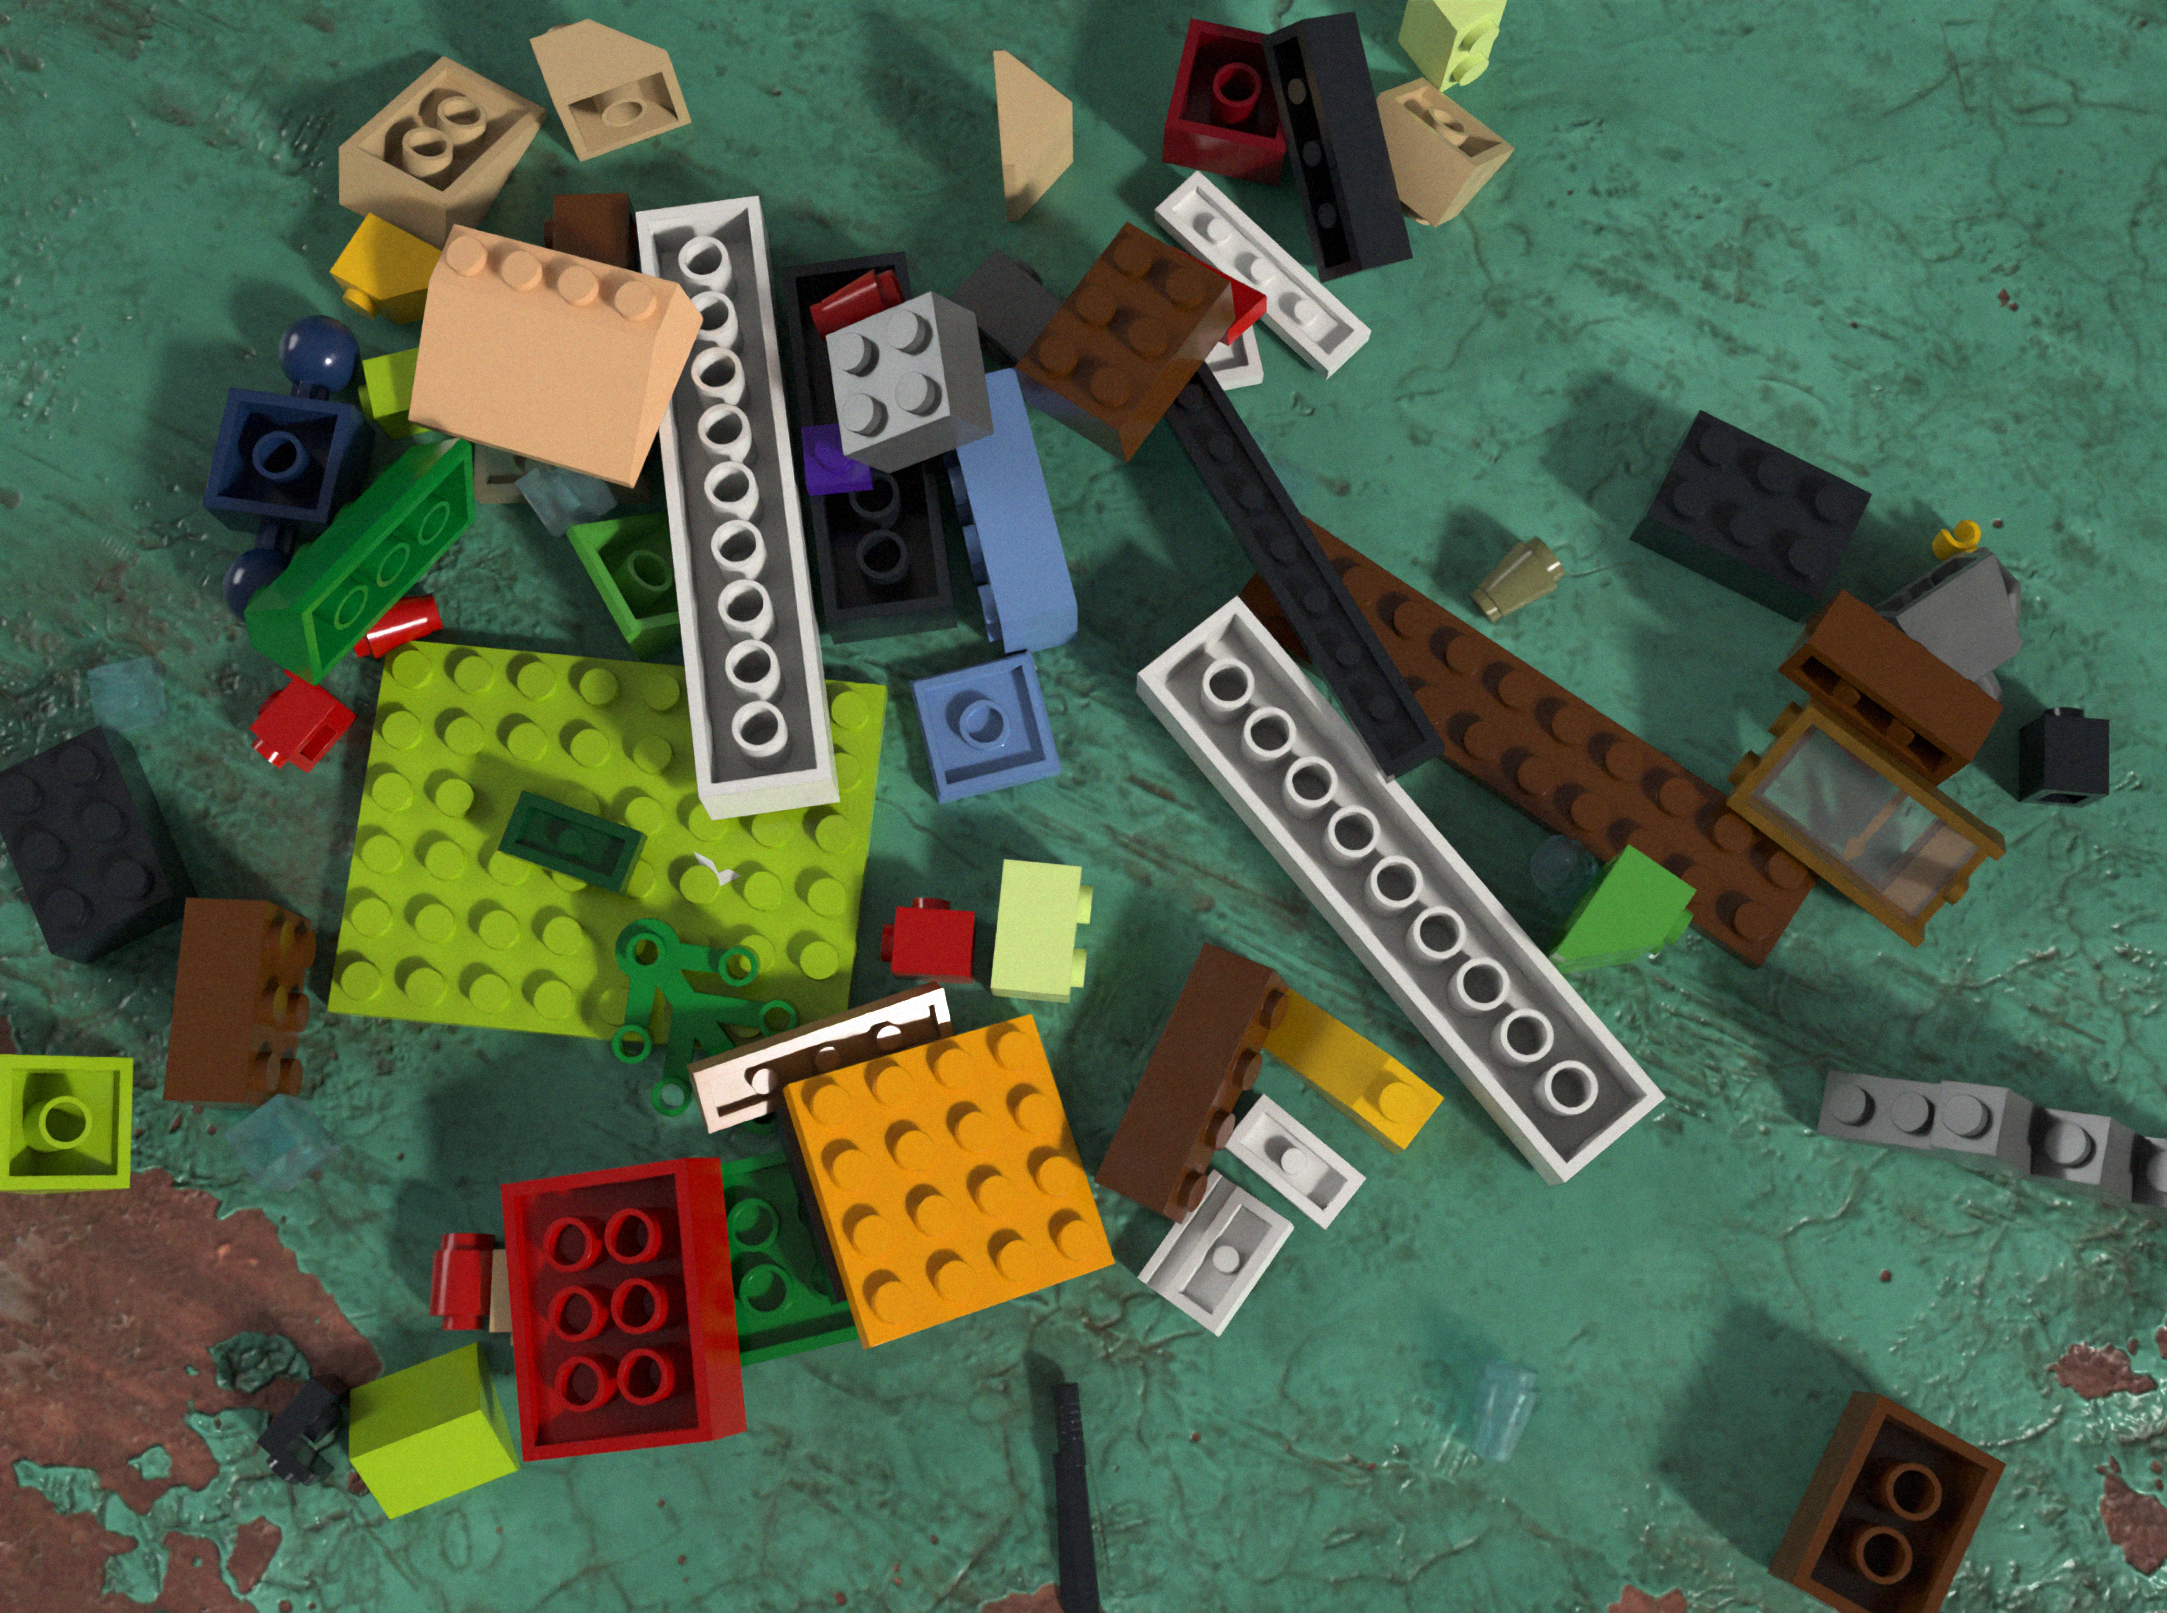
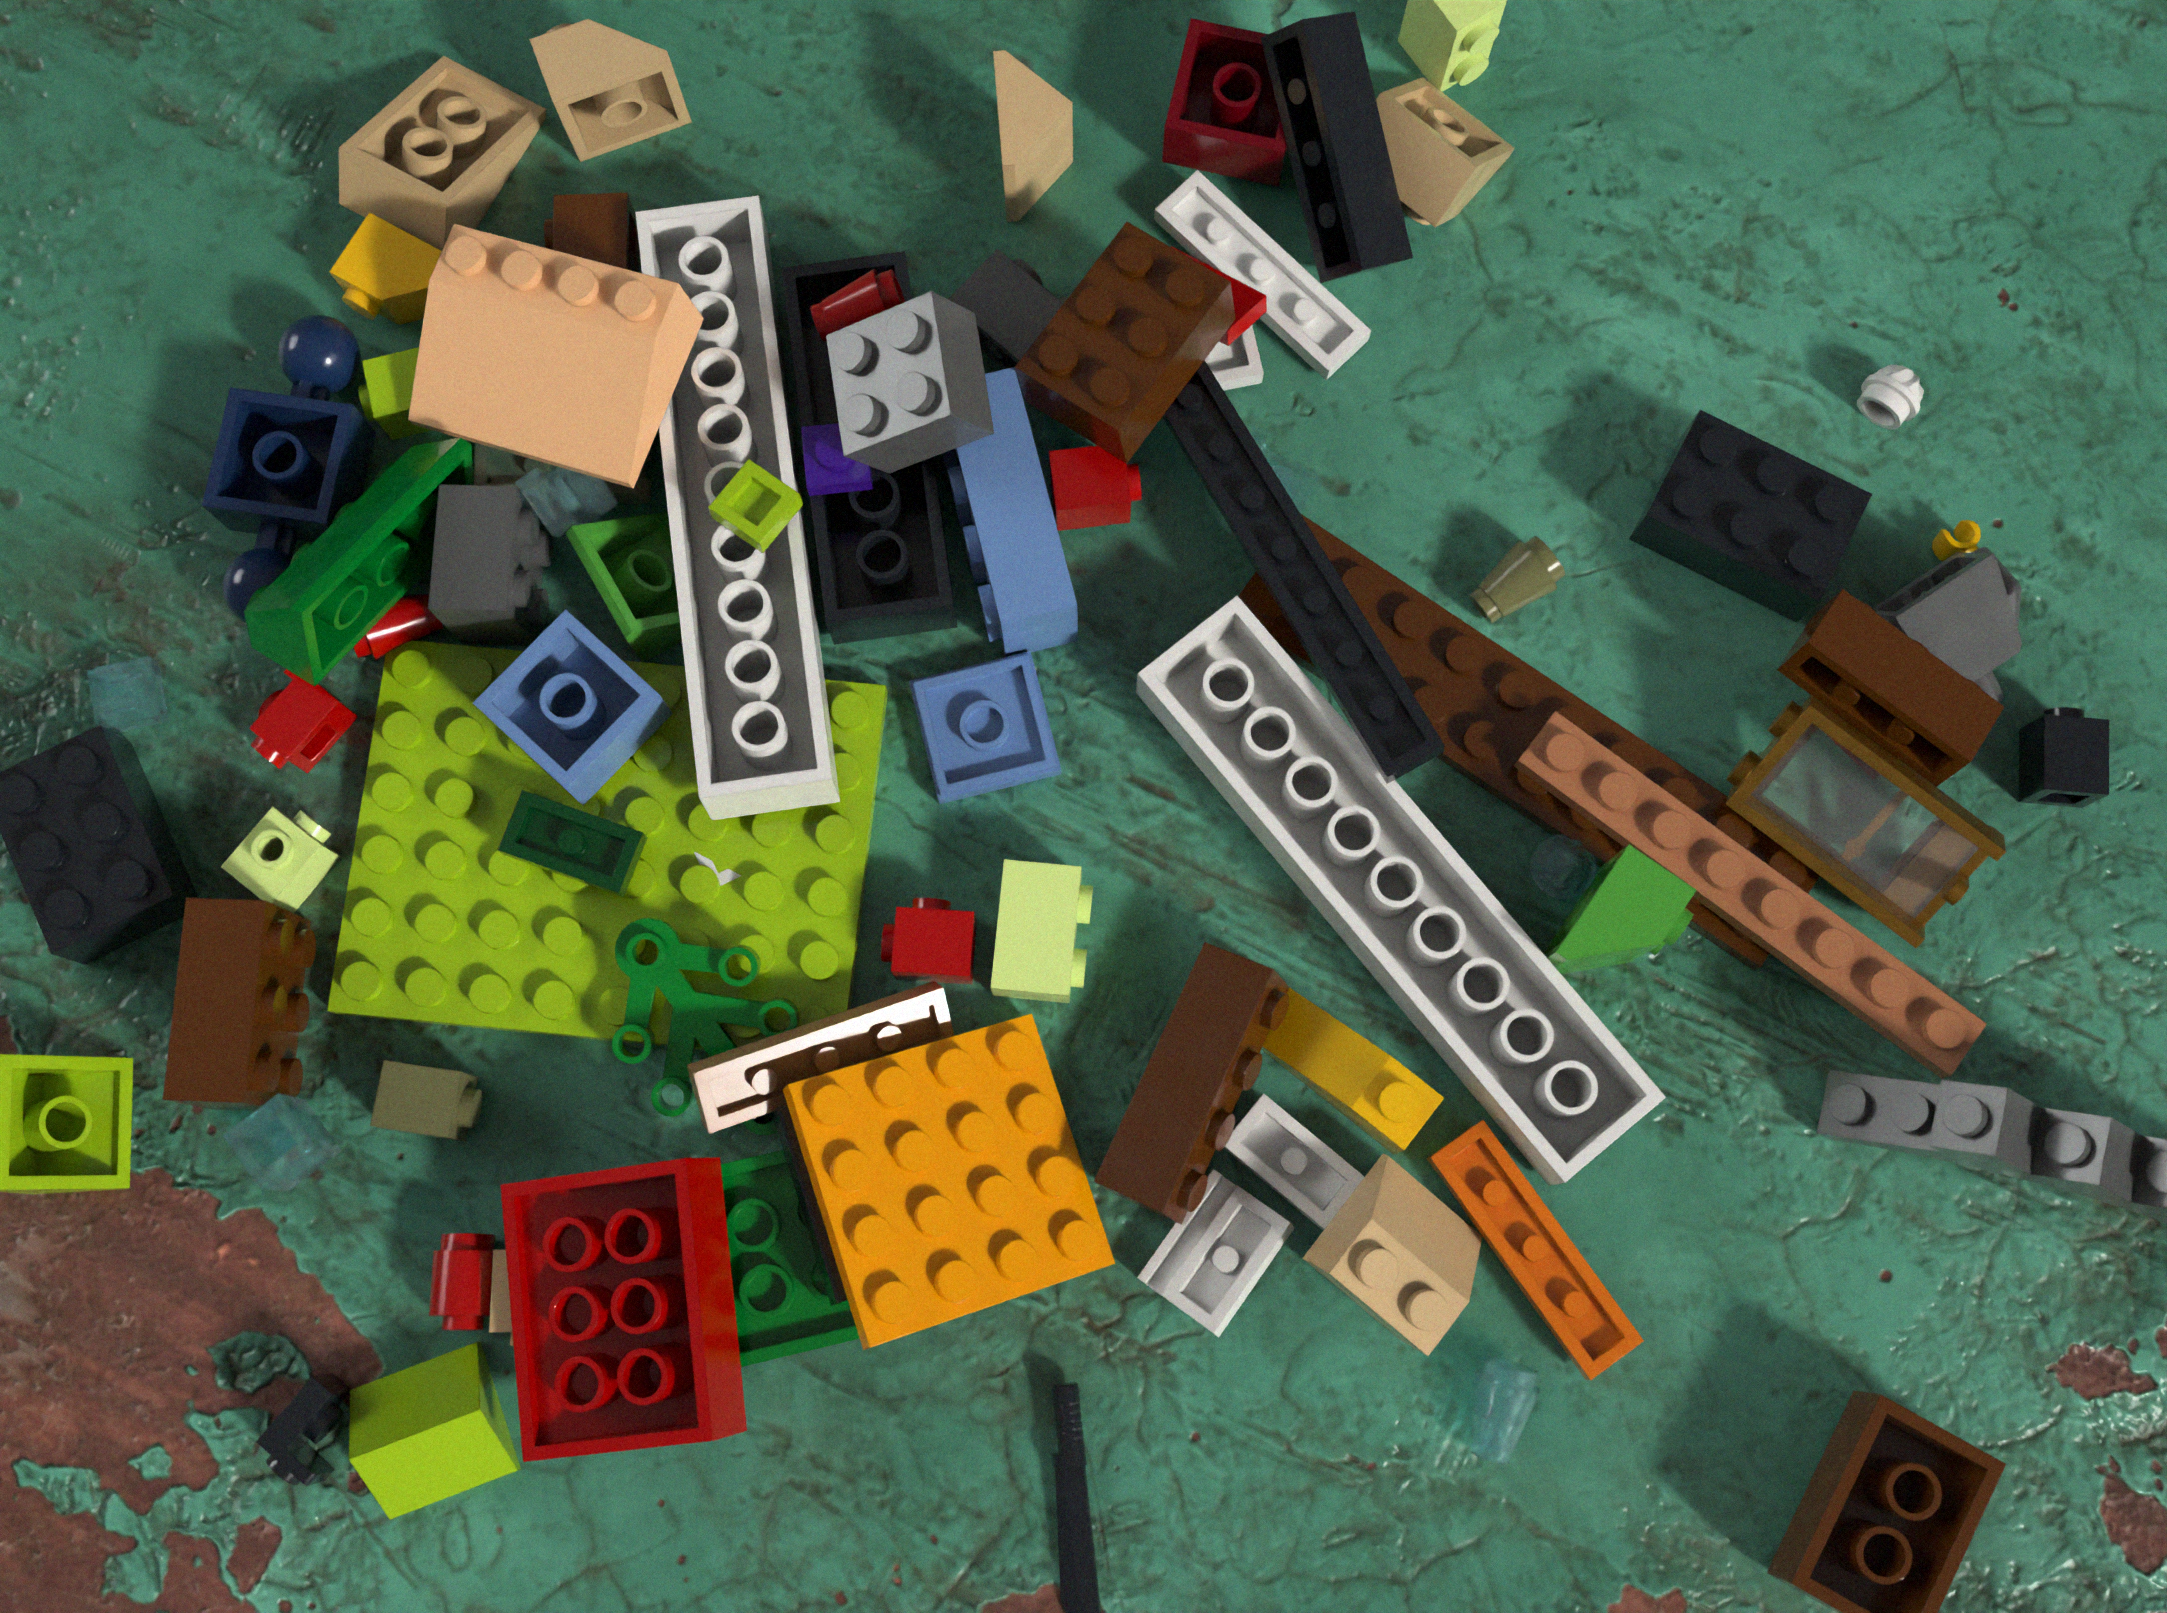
(283, 858): none -> yellowish green brick
(426, 1101): none -> olive brick
(489, 565): none -> dark grey brick
(574, 707): none -> medium blue brick
(755, 506): none -> lime plate
(1092, 488): none -> red brick
(1400, 1255): none -> tan slope
(1535, 1250): none -> orange plate
(1752, 896): none -> nougat plate
(1891, 396): none -> white plate

